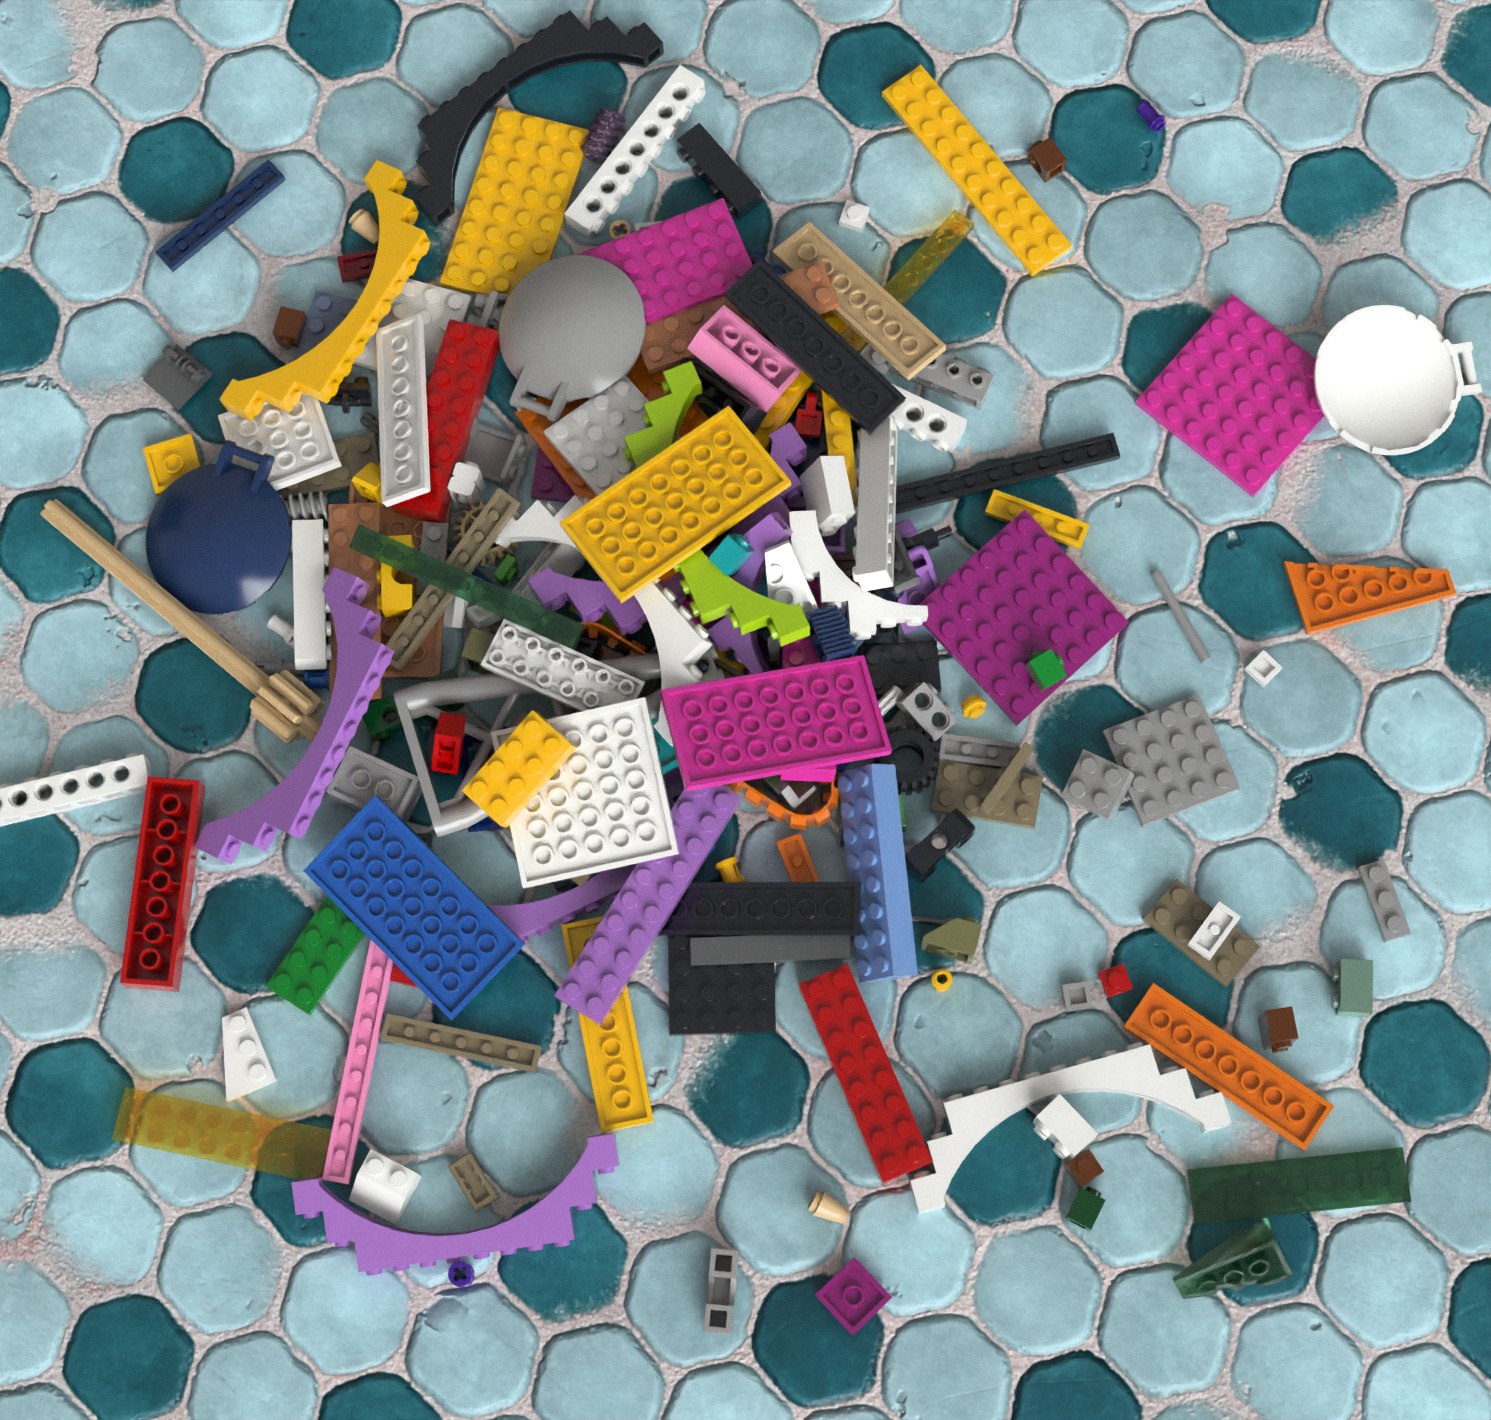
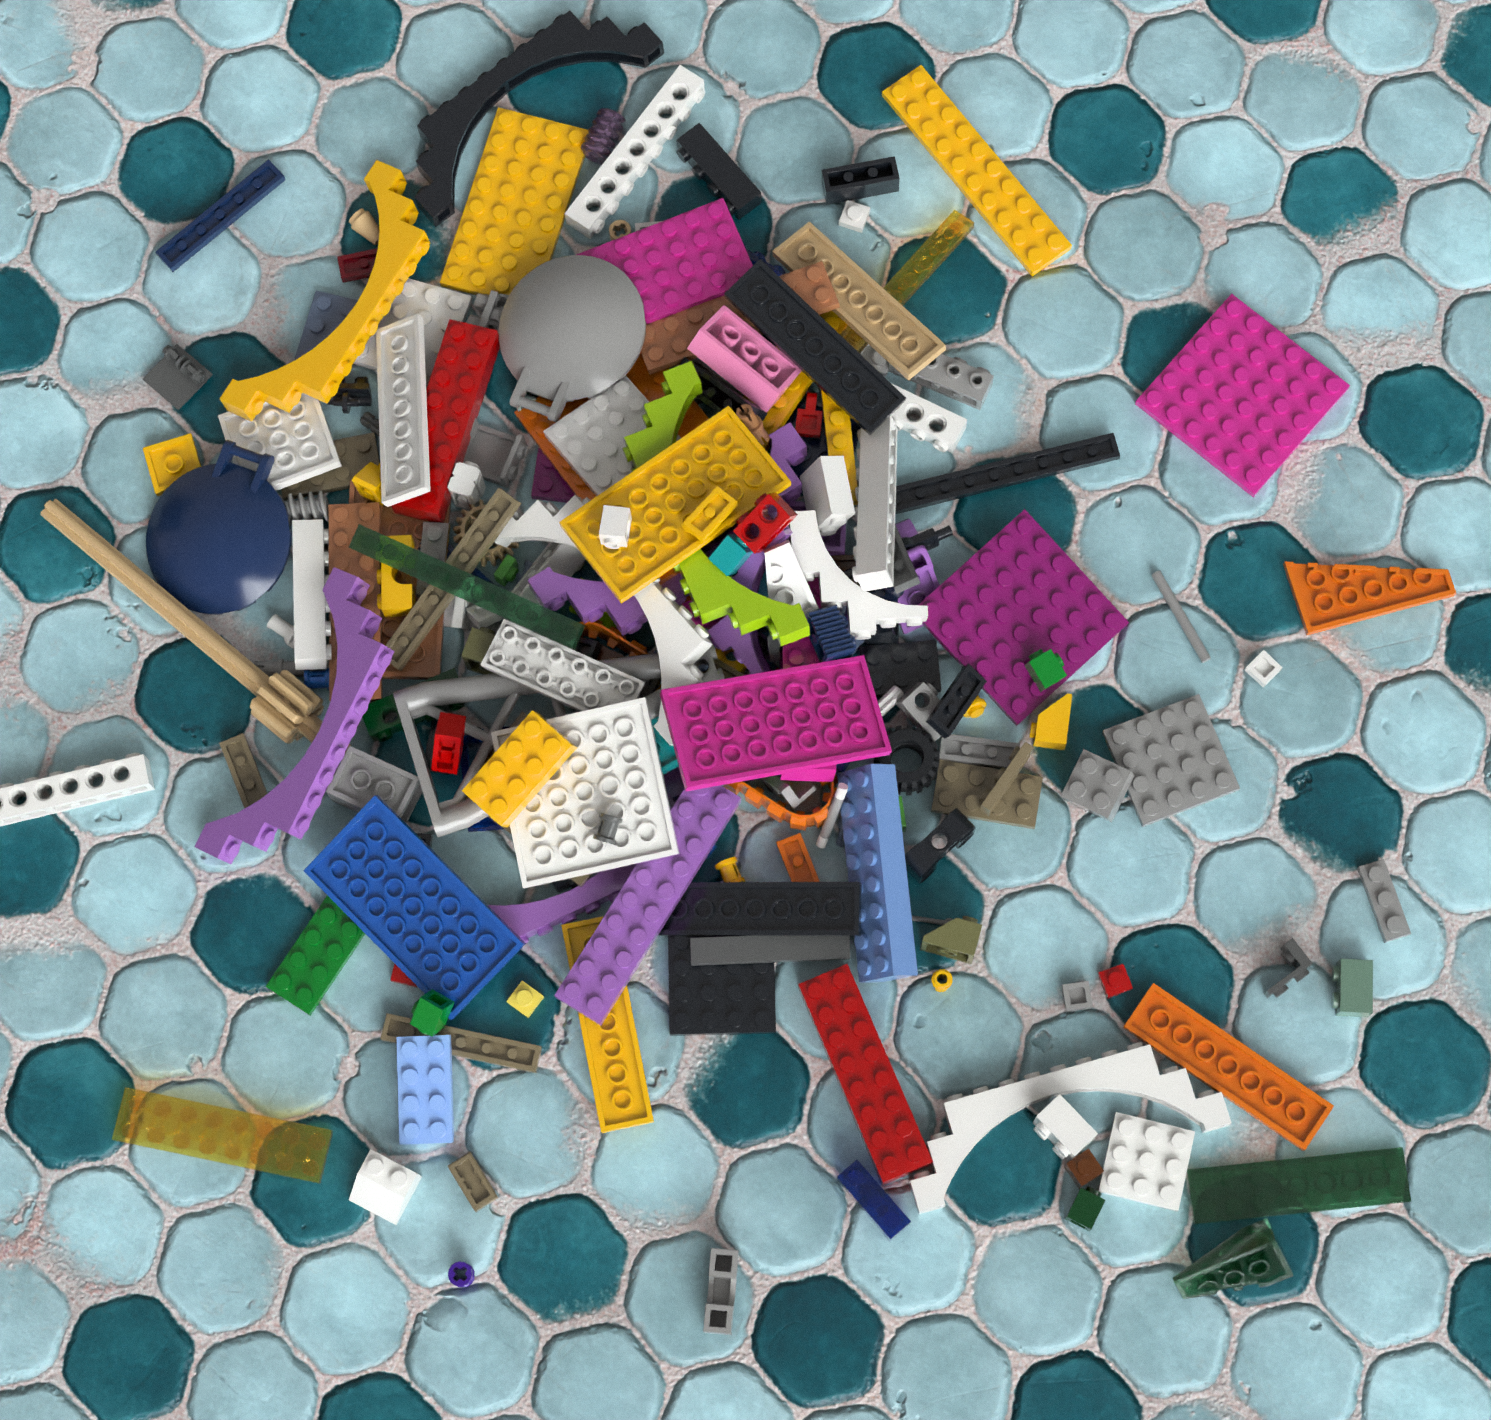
(162, 884): red brick -> none
(243, 769): none -> dark tan plate
(244, 1056): white wing -> none
(289, 327): reddish brown brick -> none
(358, 1067): bright pink plate -> none
(388, 1246): medium lavender arch -> none
(425, 1089): none -> light blue plate
(431, 1012): none -> green brick
(525, 999): none -> light yellow plate
(607, 828): none -> dark grey bush
(615, 526): none -> white brick
(710, 514): none -> yellow plate
(753, 423): none -> medium nougat pin
(768, 527): none -> red brick
(827, 1207): tan cone -> none
(832, 815): none -> light grey bar
(853, 1296): magenta plate -> none
(860, 180): none -> black brick
(873, 1200): none -> clear blue brick
(956, 701): none -> black plate
(1046, 159): reddish brown brick -> none
(1052, 725): none -> yellow slope
(1056, 525): yellow plate -> none
(1146, 1161): none -> white plate
(1151, 116): dark purple pin -> none
(1180, 916): dark tan plate -> none
(1214, 930): white plate -> none
(1278, 1029): reddish brown brick -> none
(1293, 956): none -> dark grey bracket
(1390, 379): white dish -> none

